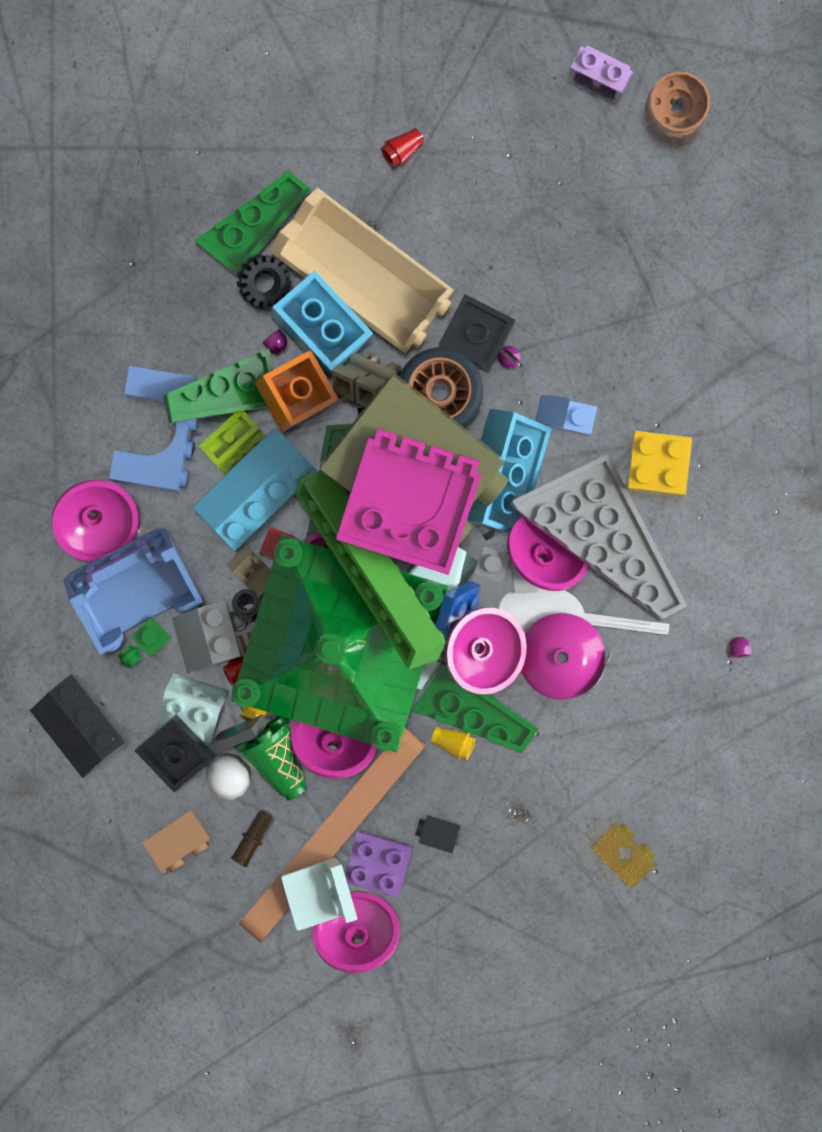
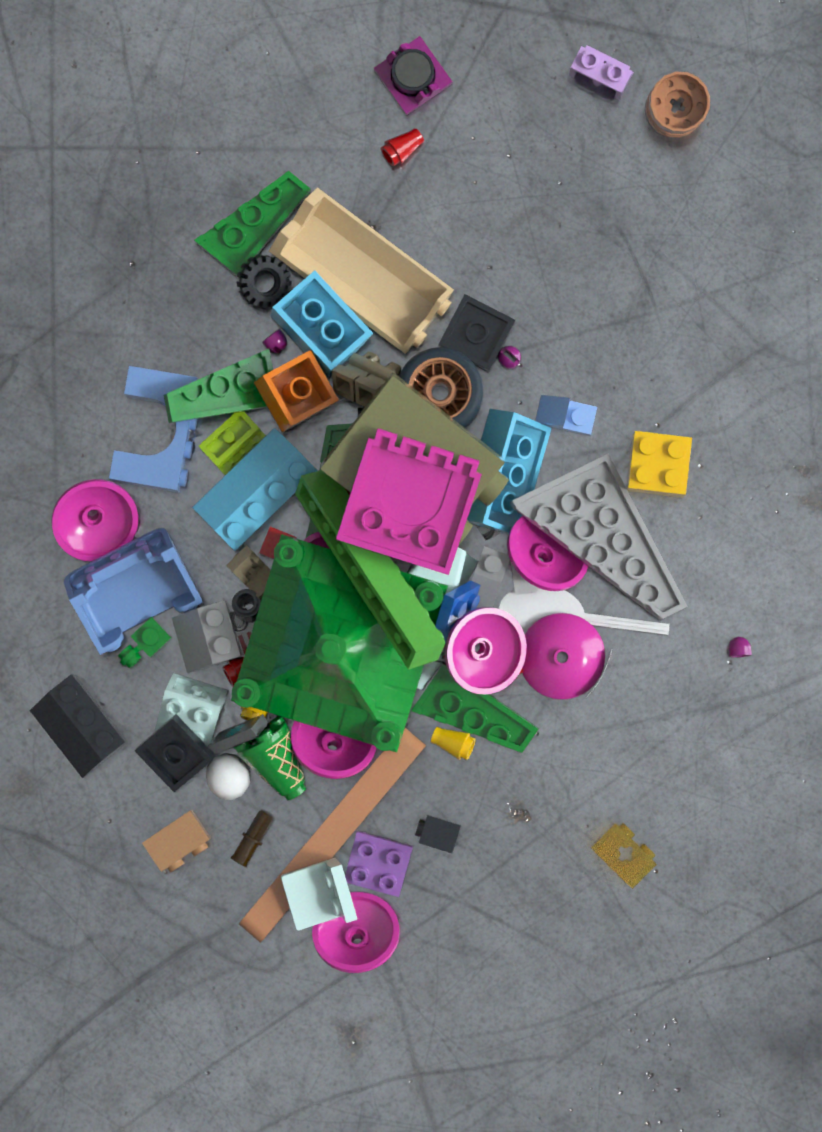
(412, 72): none -> piece

